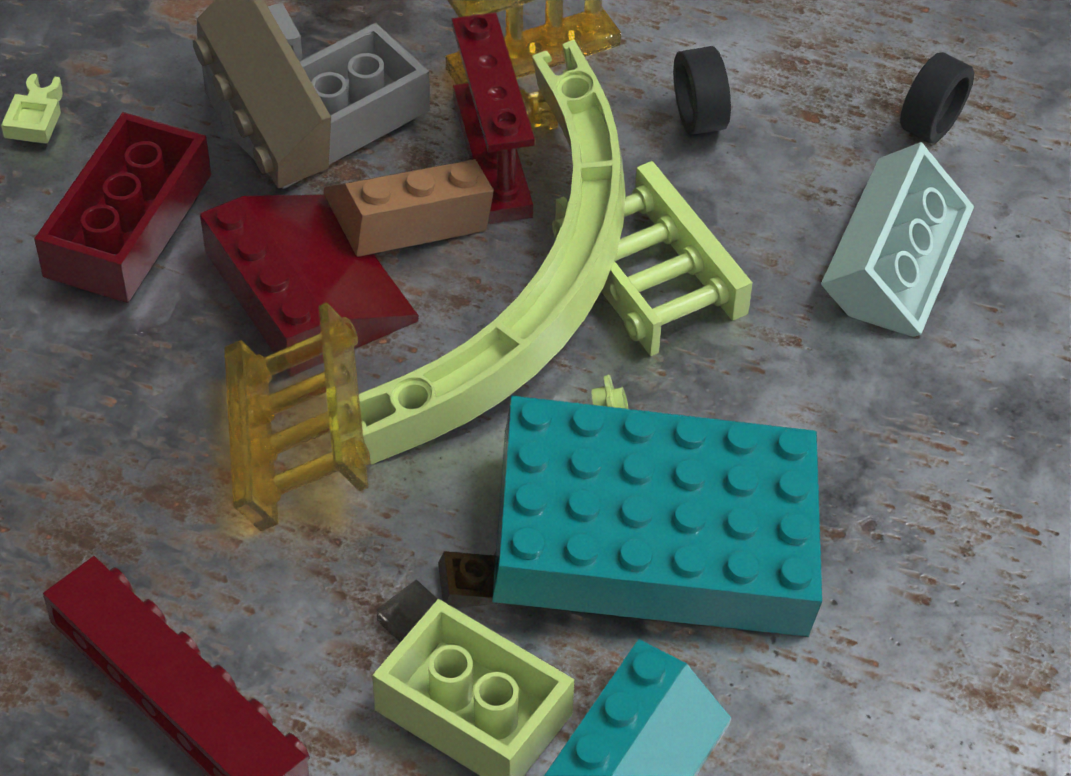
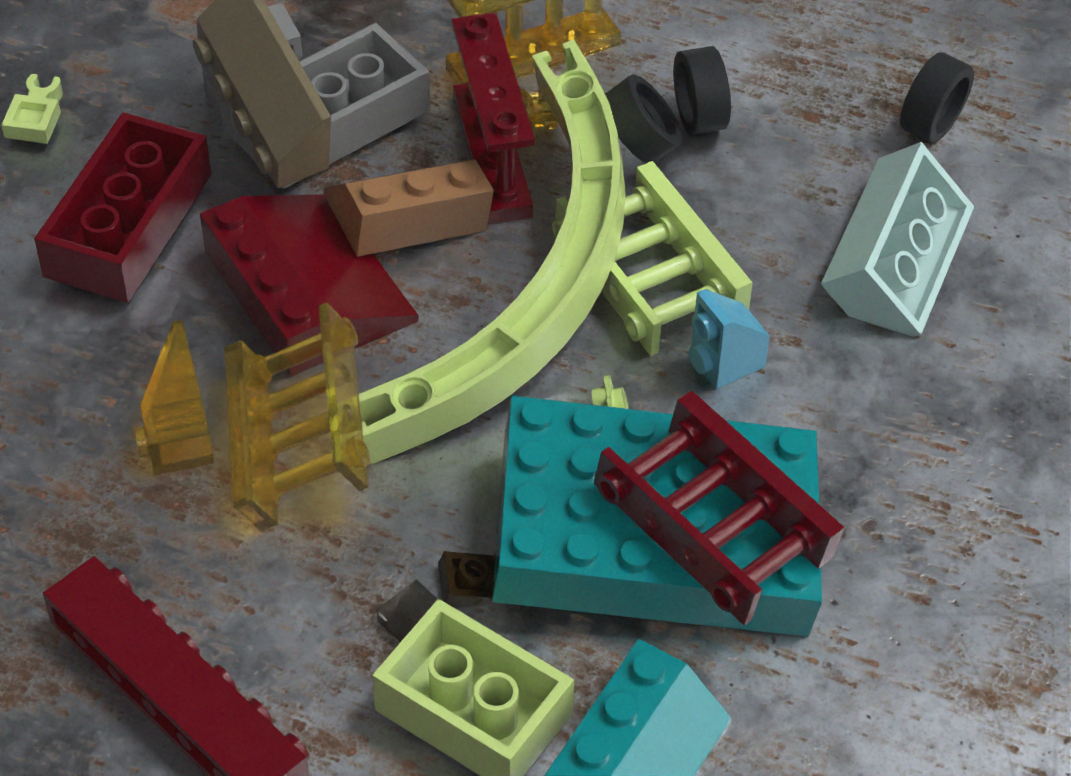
(173, 411): none -> clear yellow slope
(643, 119): none -> black tyre
(726, 339): none -> medium azure slope
(750, 475): none -> dark red fence

